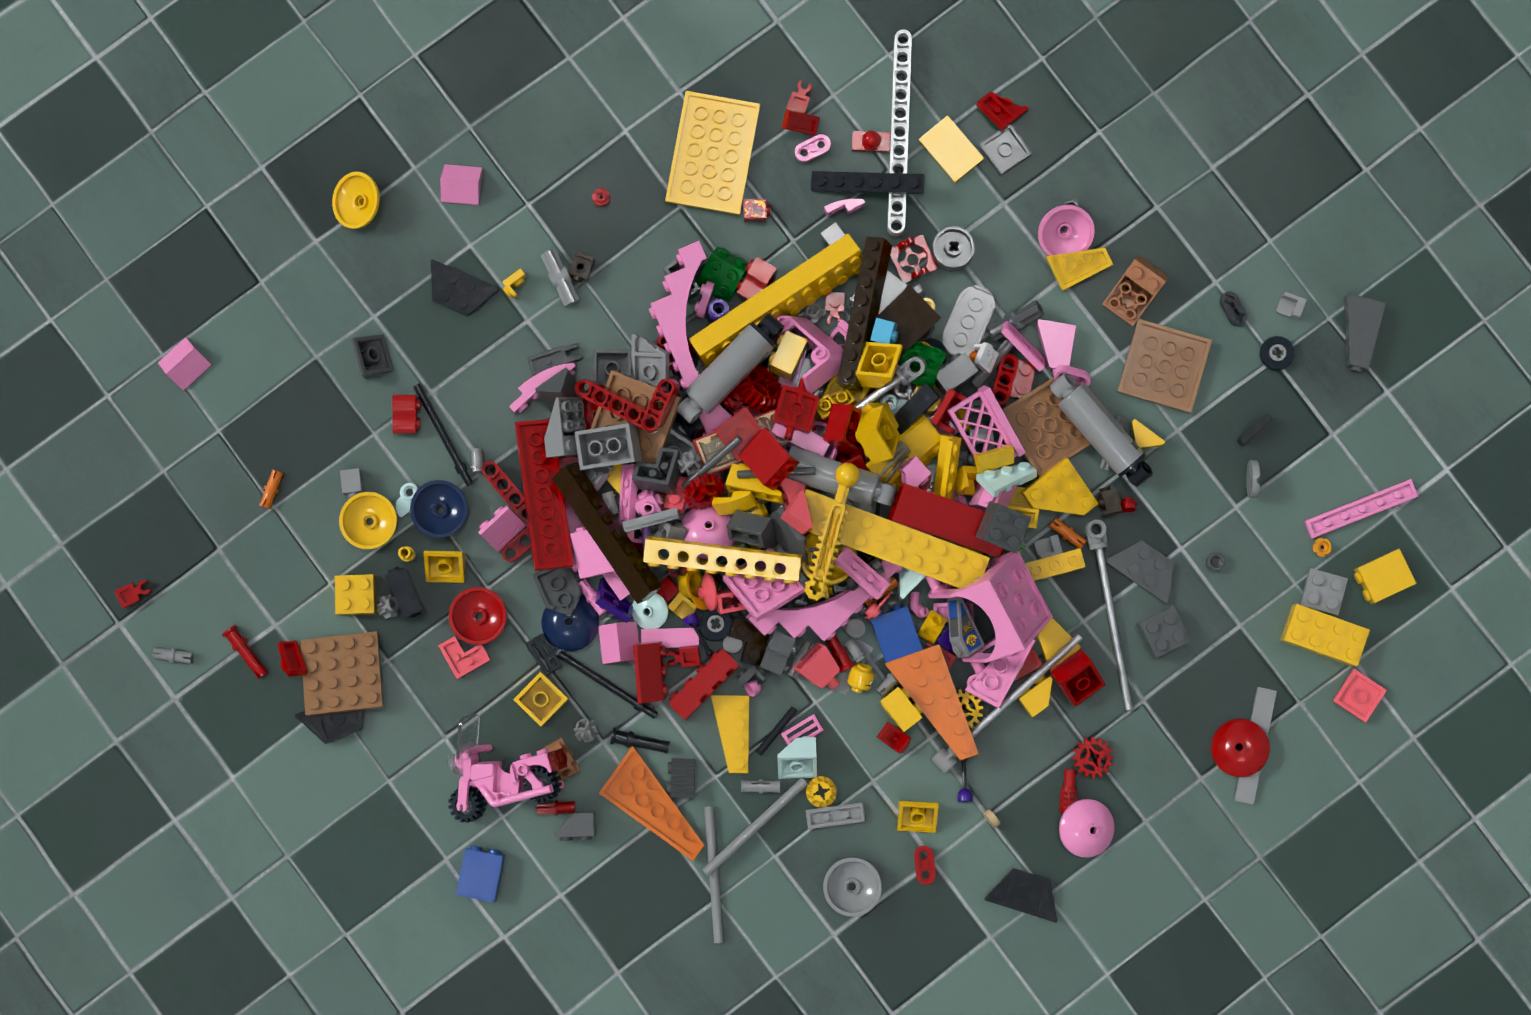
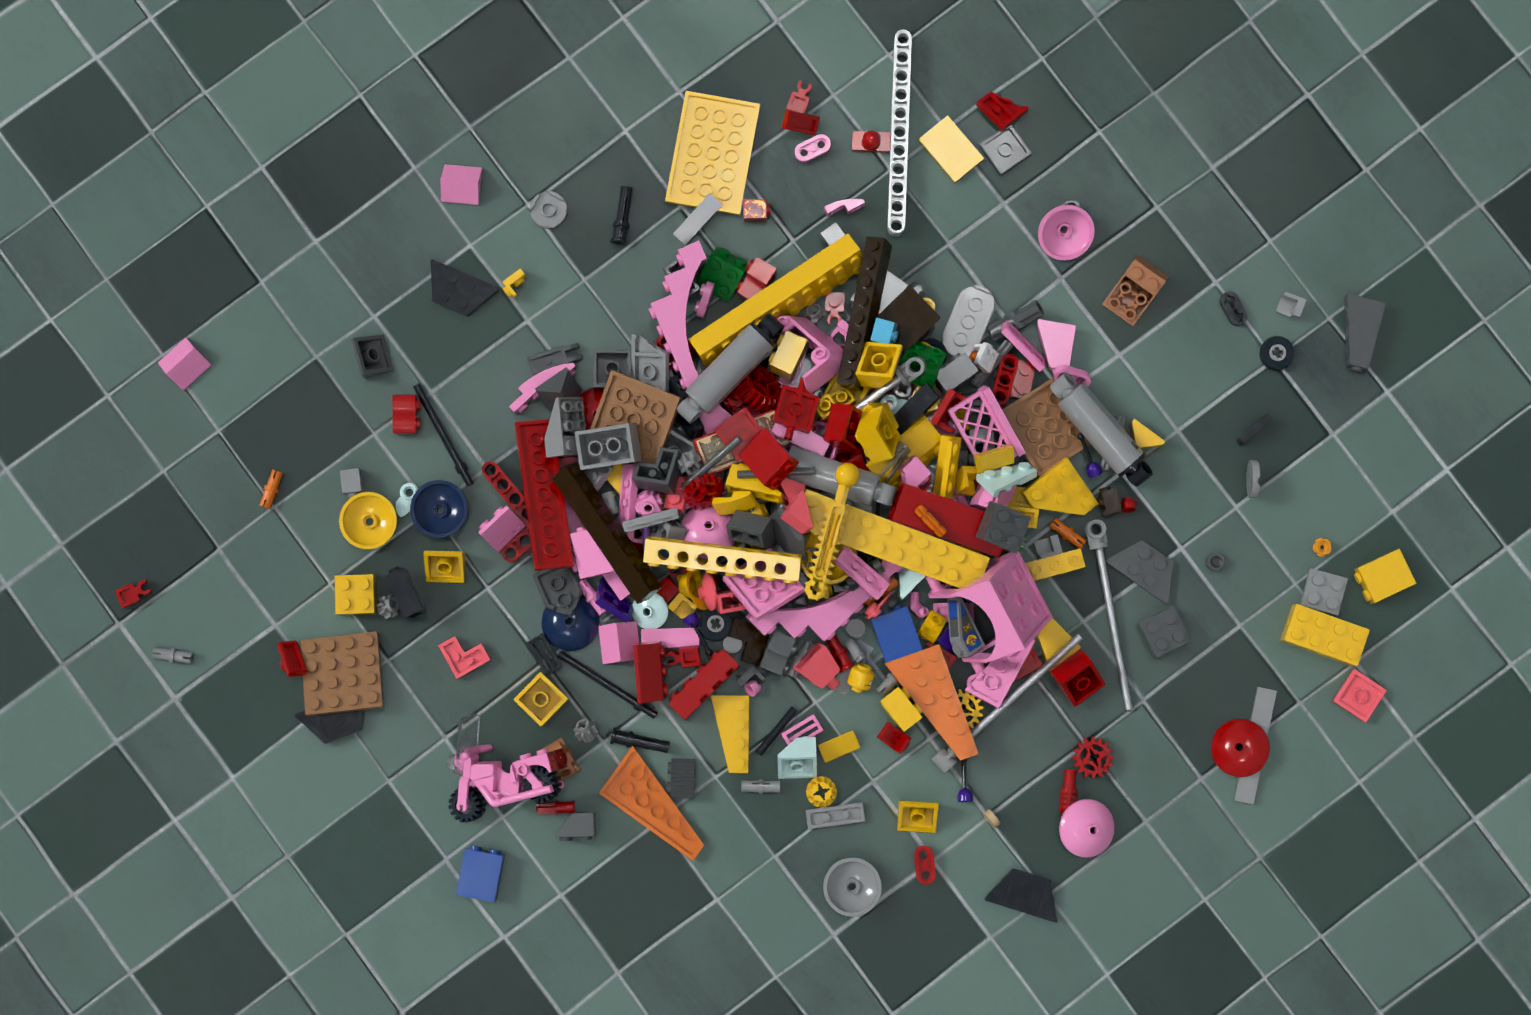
(240, 645): red pin -> none
(355, 200): yellow dish -> none
(402, 554): yellow pin -> none
(464, 611): red dish -> none
(477, 460): light grey pin -> none
(548, 210): none -> light grey tile
(559, 277): light grey piece -> none
(581, 275): dark brown brick -> none
(601, 202): red plate -> none
(621, 224): none -> black pin
(629, 405): red beam -> none
(697, 219): none -> light grey sticker
(713, 306): dark purple plant -> none
(714, 877): light grey piece -> none
(754, 827): light grey piece -> none
(839, 746): none -> yellow slope
(867, 182): black plate -> none
(917, 241): piece -> none
(930, 520): none -> orange axle
(961, 241): wheel -> none
(1038, 697): yellow slope -> none
(1077, 266): yellow wing -> none
(1093, 468): none -> hinge
(1164, 366): medium nougat plate -> none
(1361, 508): bright pink tile -> none

